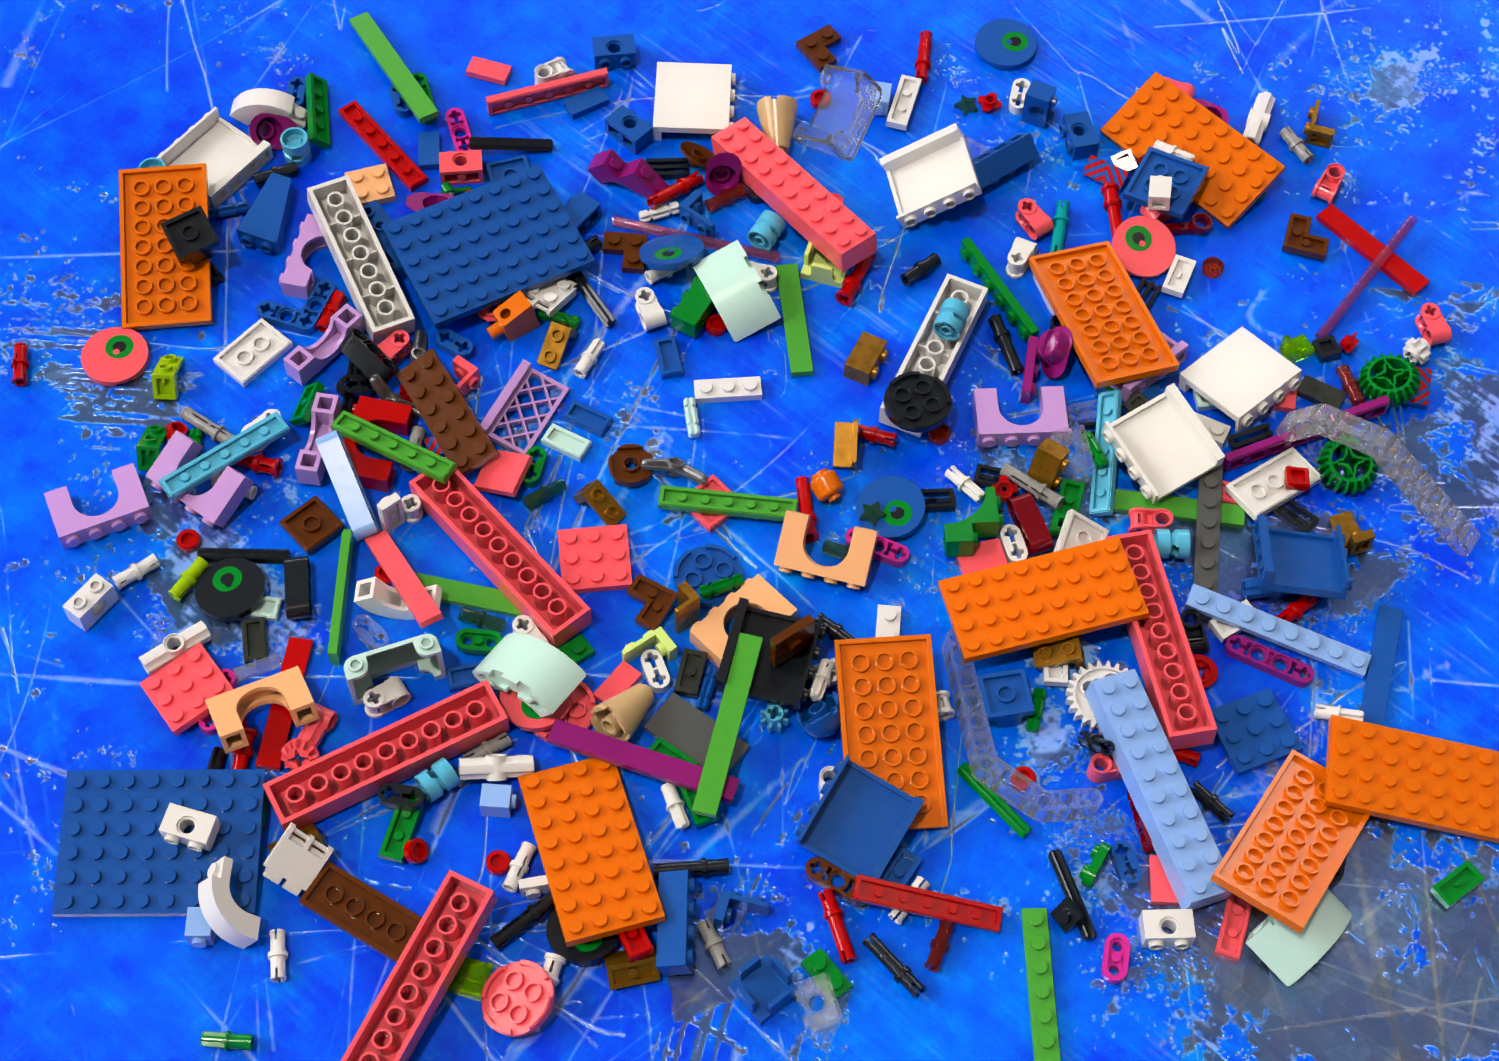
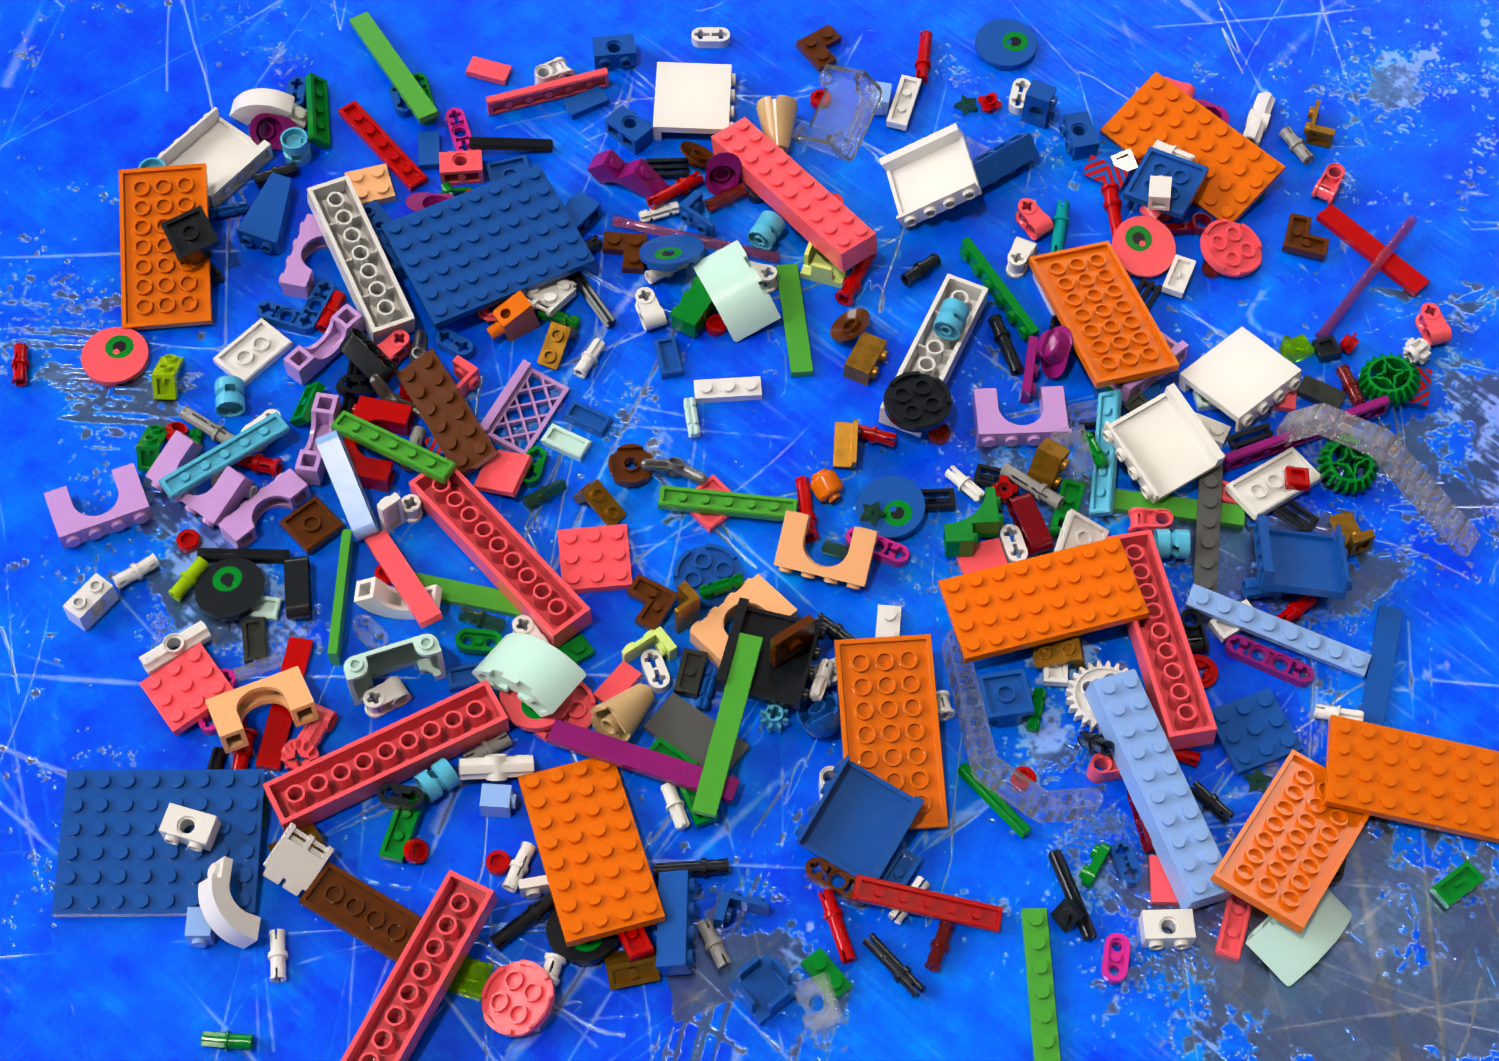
(229, 396): none -> medium azure wheel
(284, 492): none -> lavender arch
(710, 37): none -> beam
(850, 325): none -> reddish brown dish
(1231, 248): none -> coral tile
(1257, 781): none -> piece

